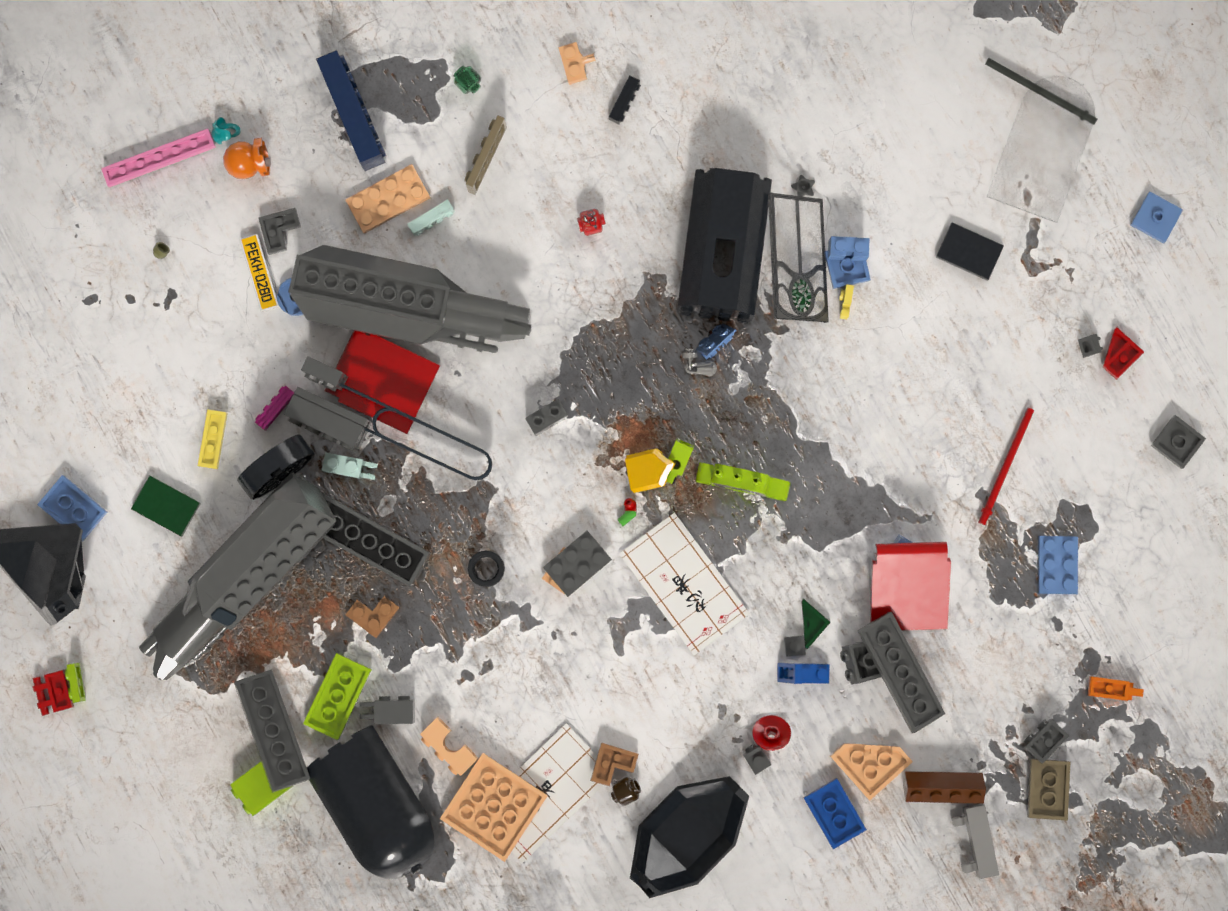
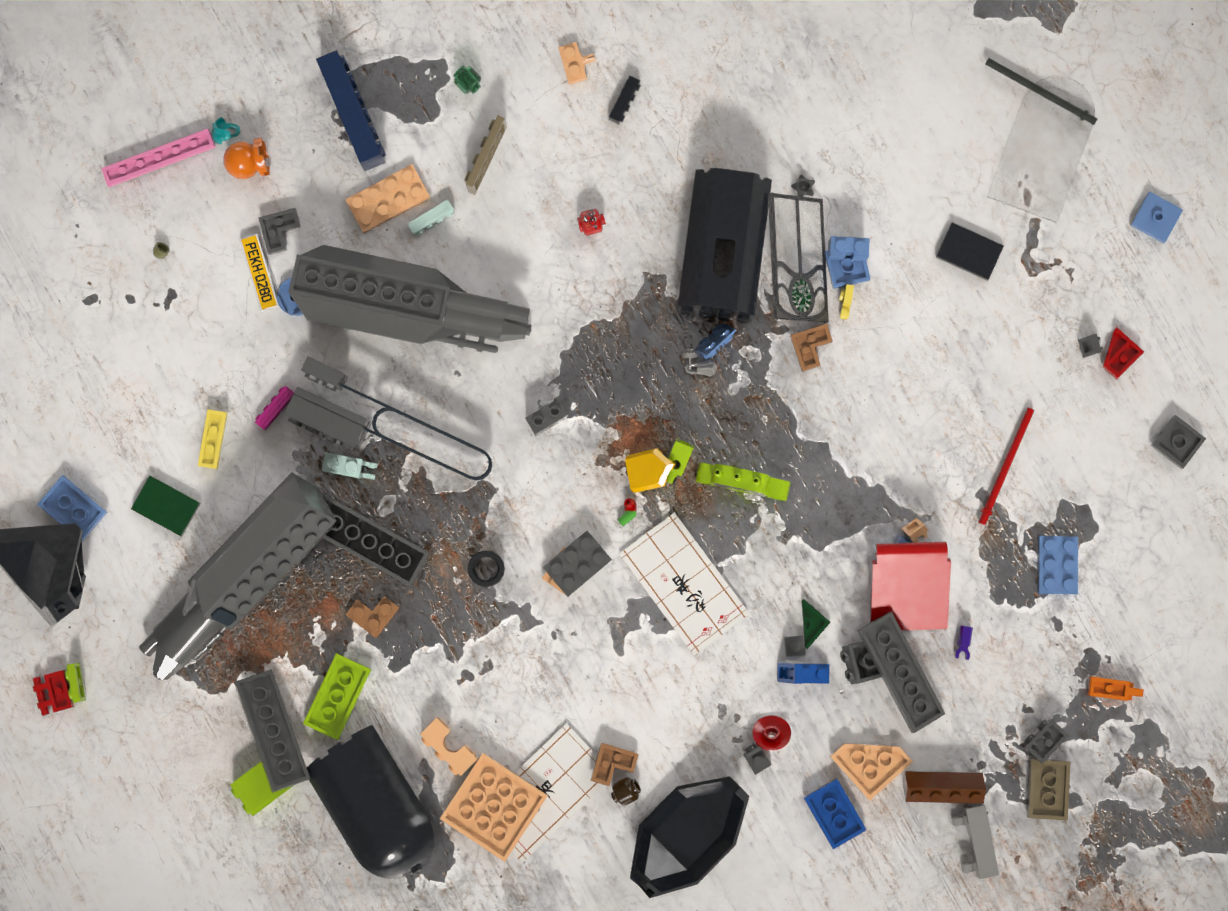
(274, 466): black brick -> none
(385, 374): red piece -> none
(391, 711): dark grey hinge -> none
(805, 344): none -> medium nougat plate
(914, 530): none -> light nougat tile
(964, 641): none -> dark purple bar

